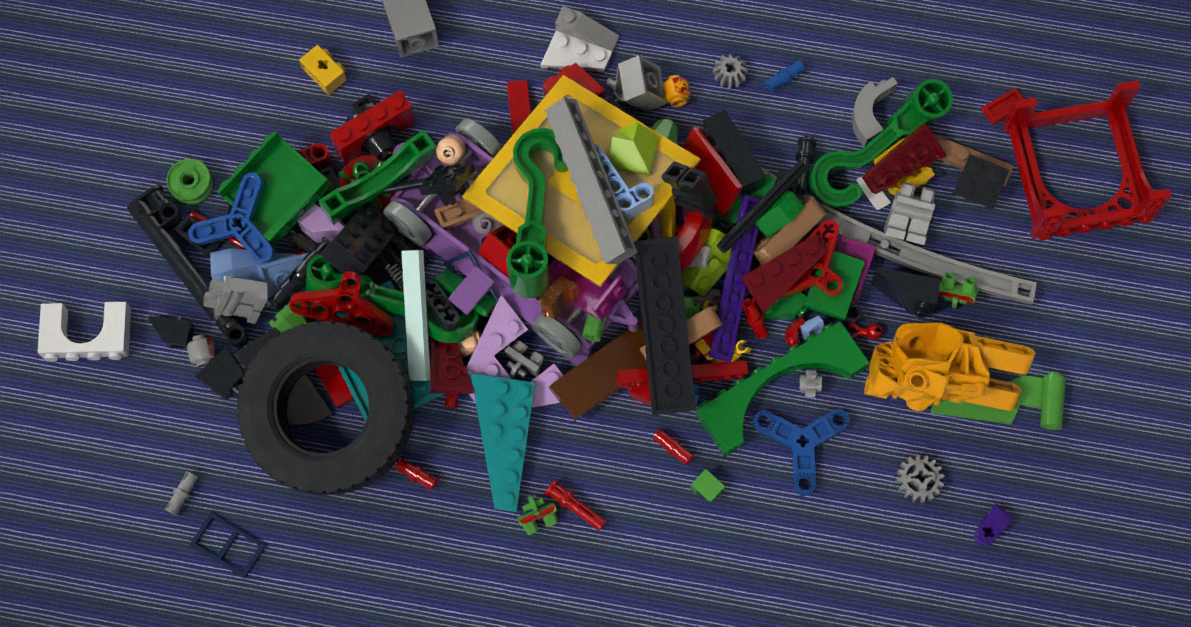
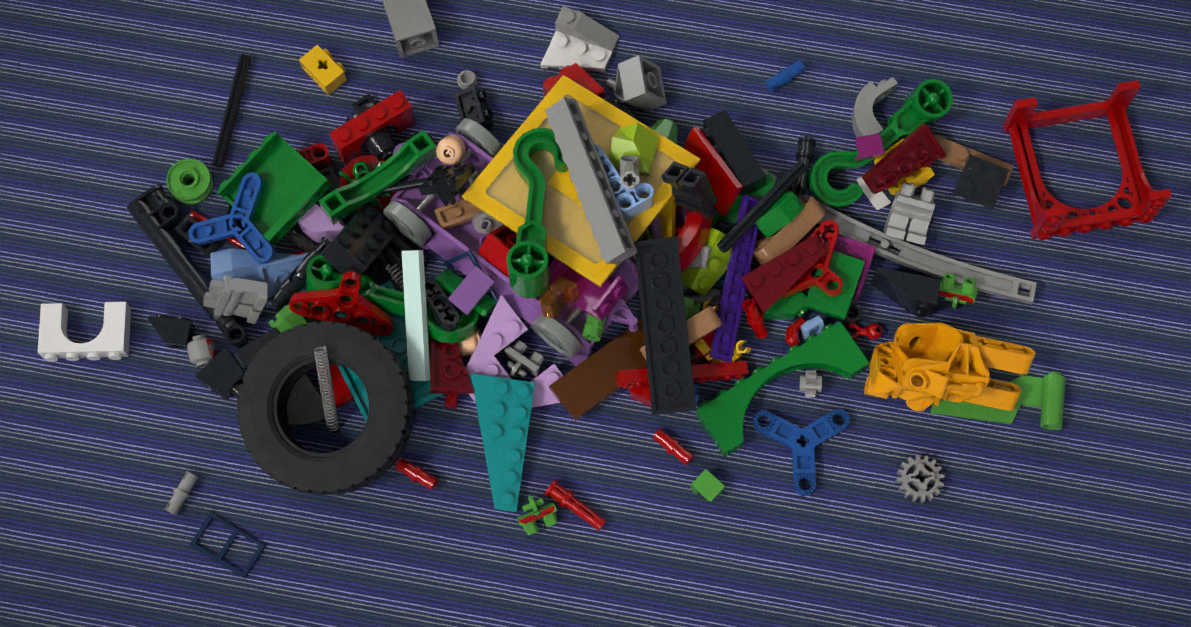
(231, 111): none -> black axle
(322, 381): none -> light grey piece
(466, 79): none -> light grey plate
(473, 105): none -> black bracket
(518, 103): red tile -> none
(629, 171): none -> light grey piece
(676, 91): light orange head -> none
(737, 69): light grey gear -> none
(869, 147): none -> magenta panel
(994, 523): dark purple piece -> none
(1000, 107): red tile -> none

